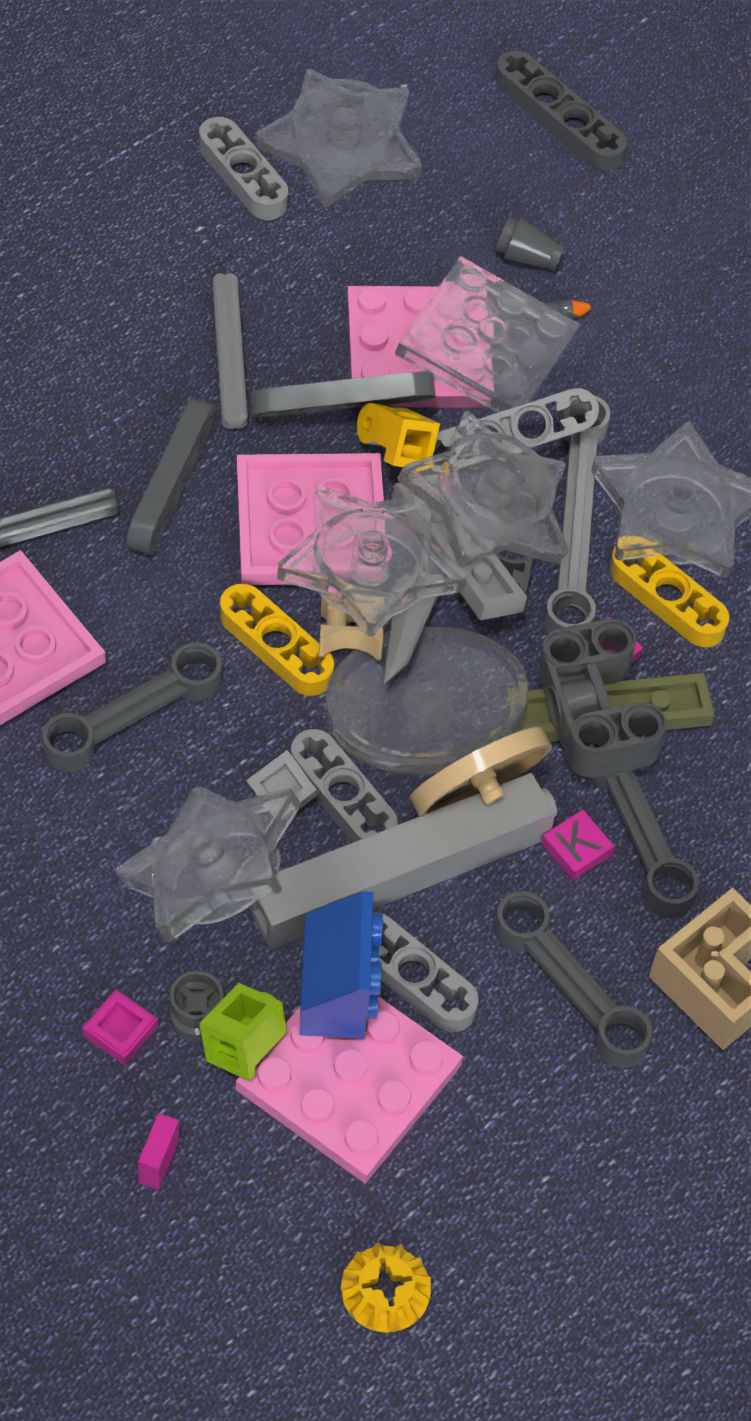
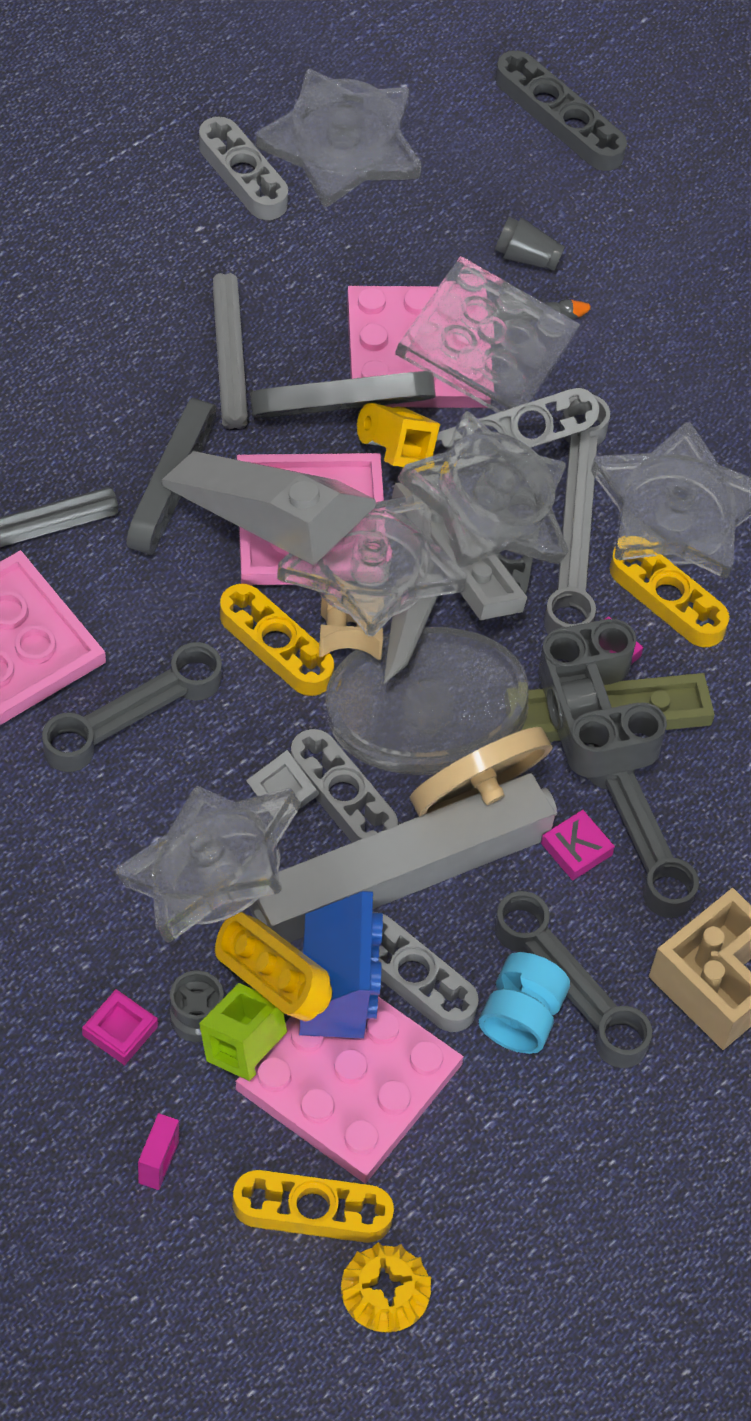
(273, 967): none -> yellow plate
(279, 505): none -> light grey wedge
(299, 1186): none -> yellow beam
(523, 1005): none -> medium azure wheel

